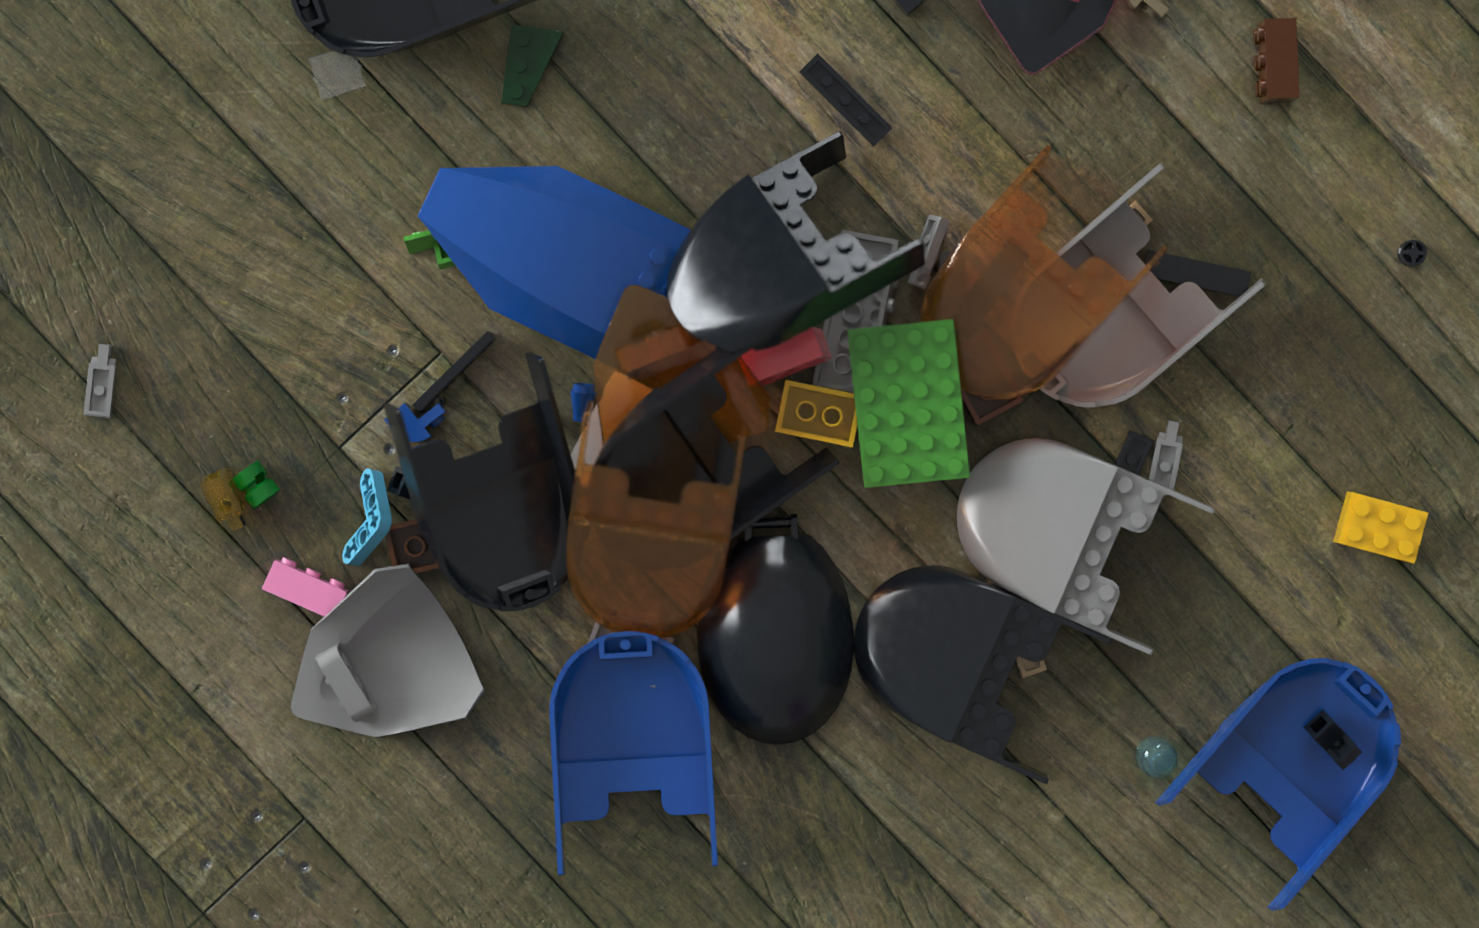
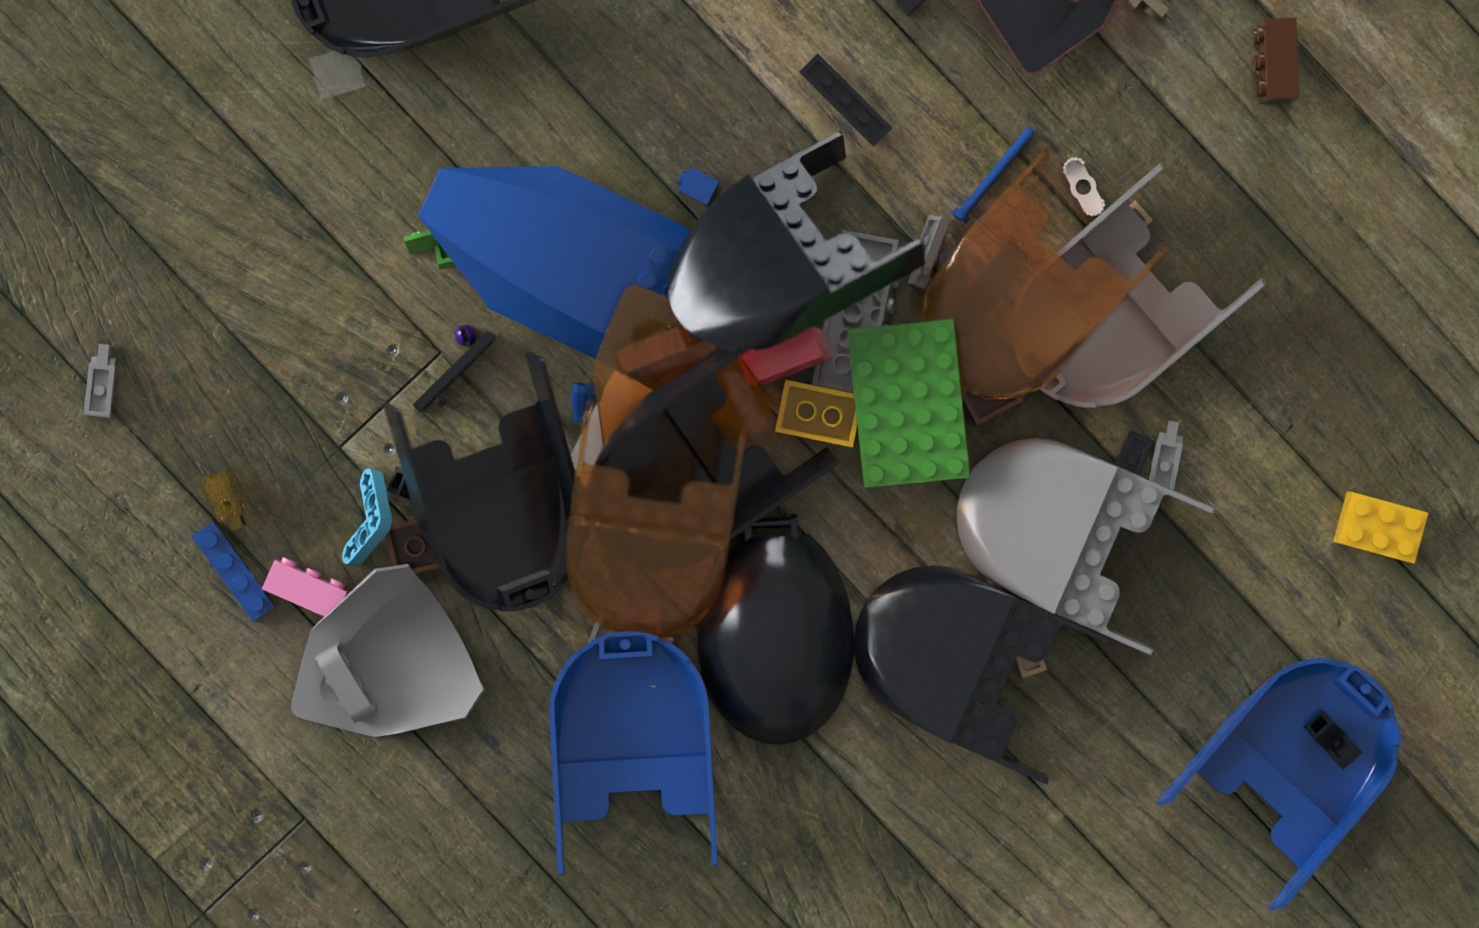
(233, 571): none -> blue plate
(256, 484): green wheel -> none
(416, 426): blue brick -> none
(470, 333): none -> dark purple hinge
(527, 59): dark green wing -> none
(697, 186): none -> blue brick
(962, 213): none -> blue bar
(1075, 171): none -> white piece
(1156, 757): clear light blue hair -> none
(1204, 274): black tile -> none
(1417, 253): black wheel -> none

